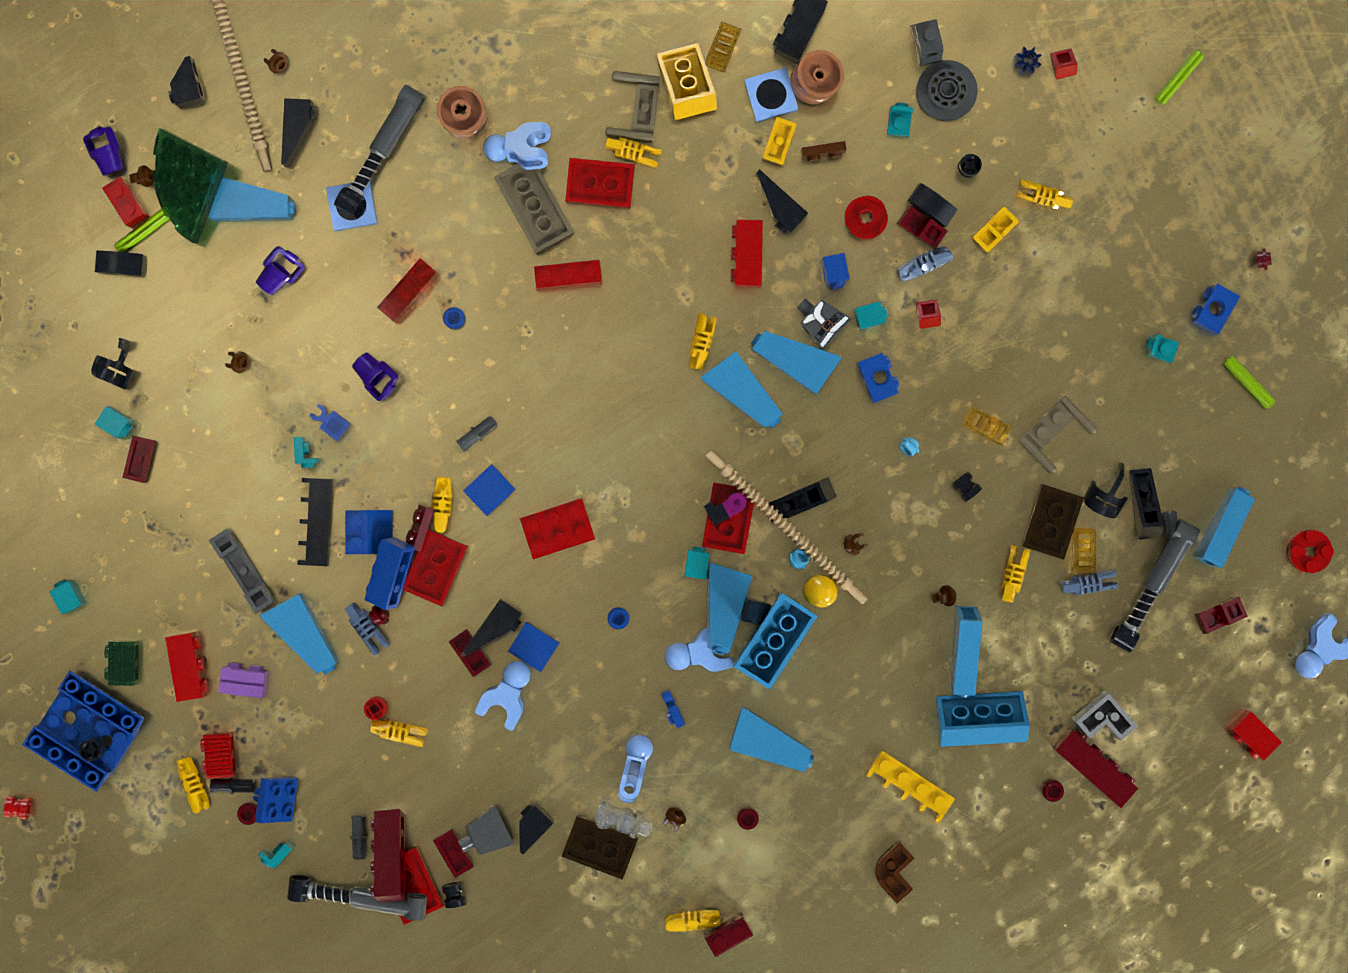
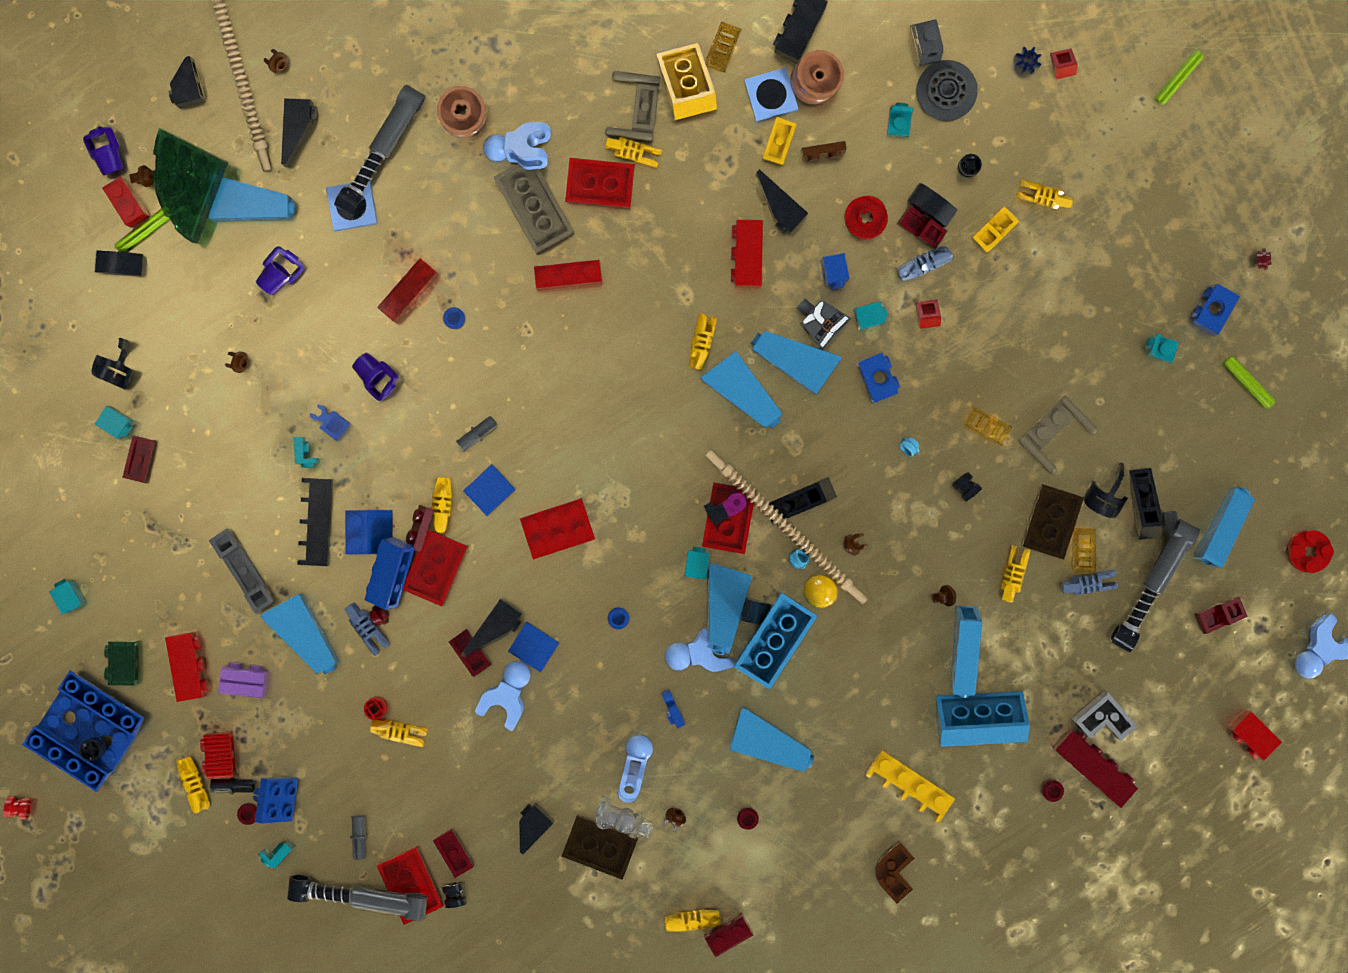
(388, 855): dark red brick -> none
(486, 833): dark grey torso -> none

